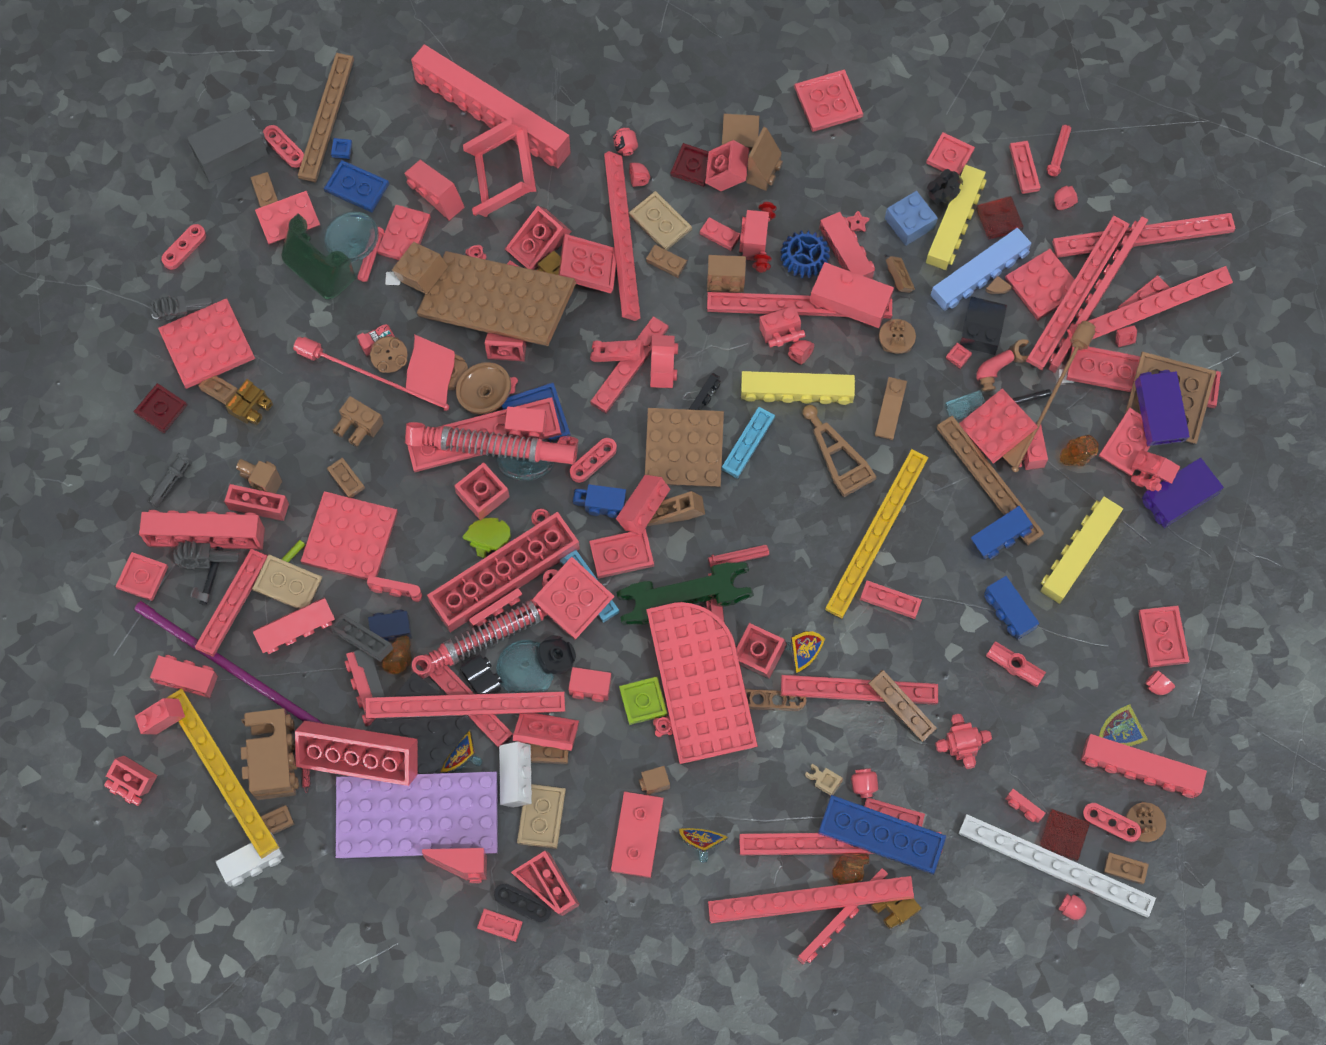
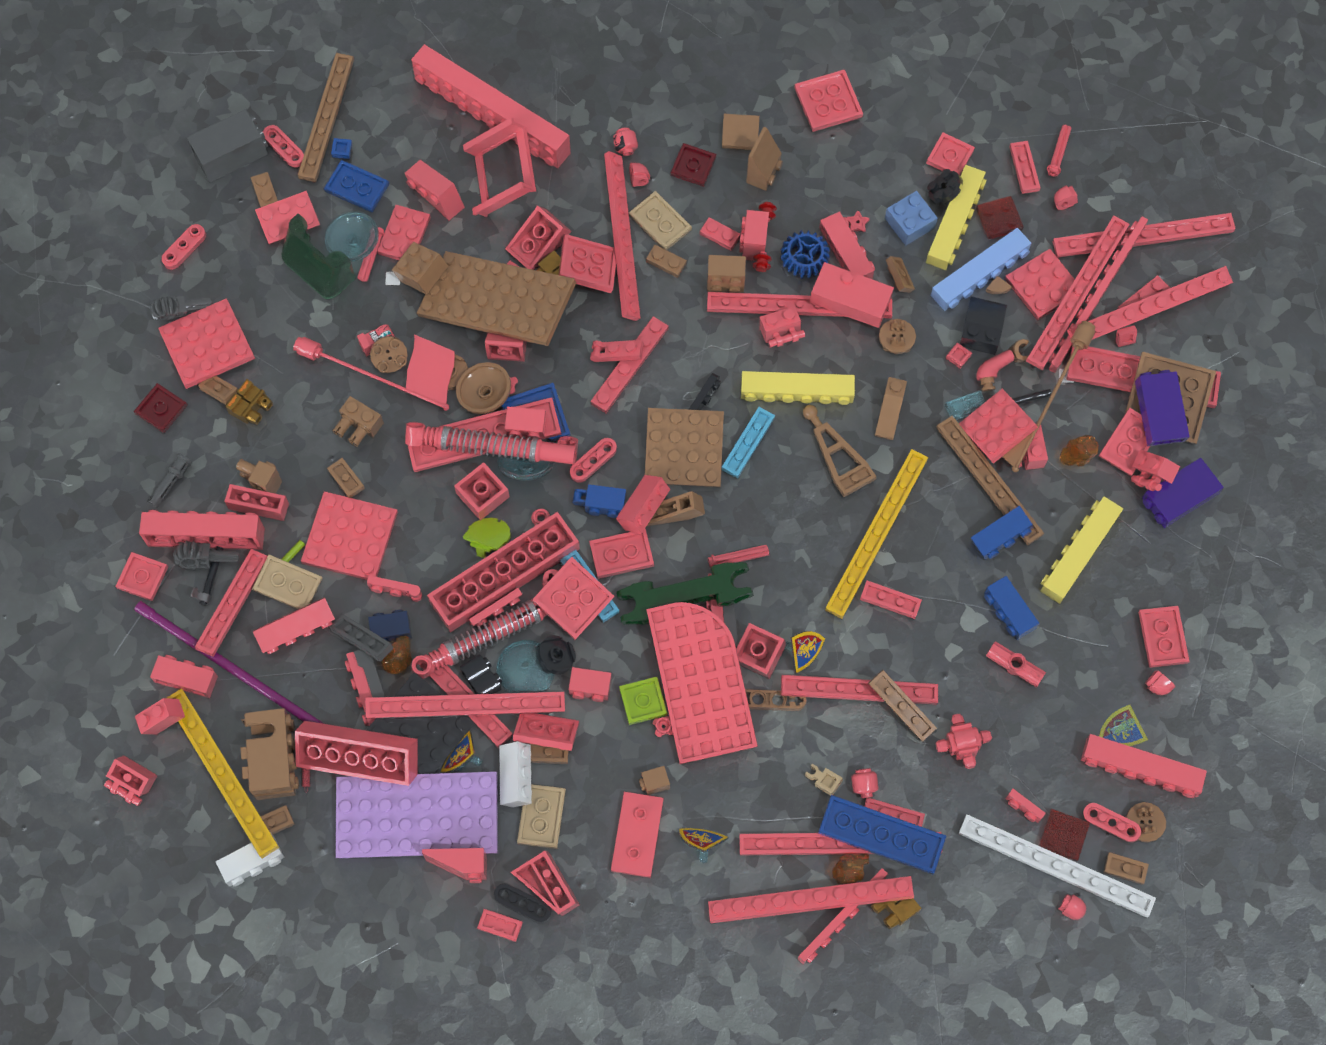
(476, 249): coral plate -> none
(663, 361): coral brick -> none
(727, 165): coral brick -> none
(801, 351): coral piece -> none

